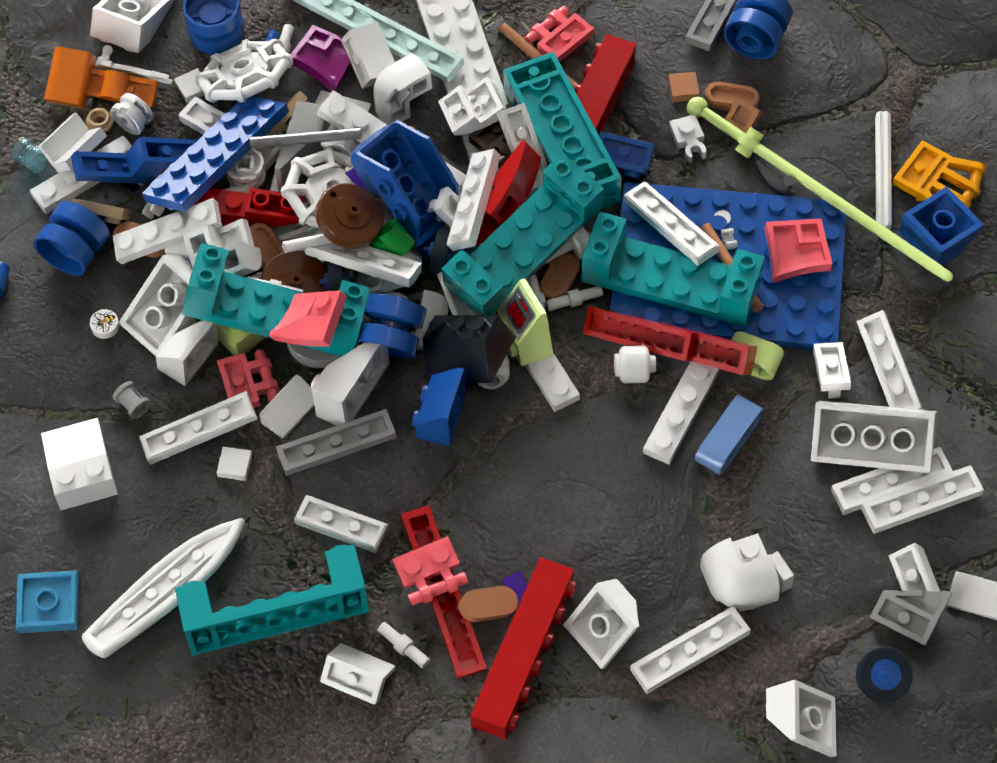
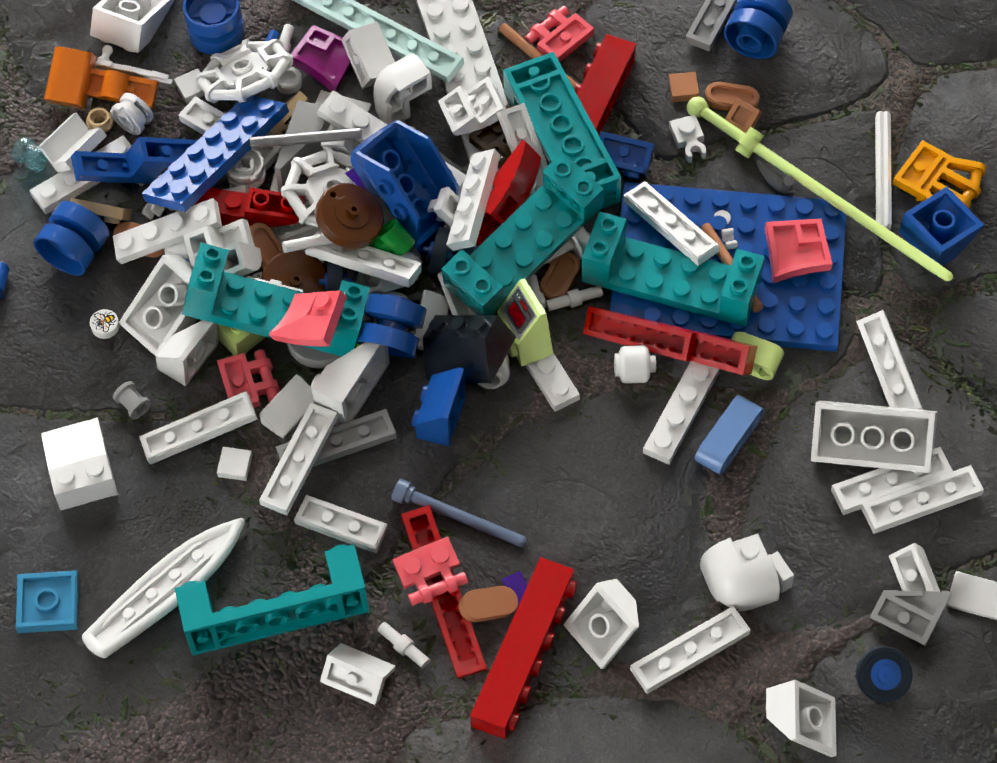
(290, 81): none -> white tile
(298, 458): none -> white plate
(406, 493): none -> sand blue piece
(832, 368): white plate -> none

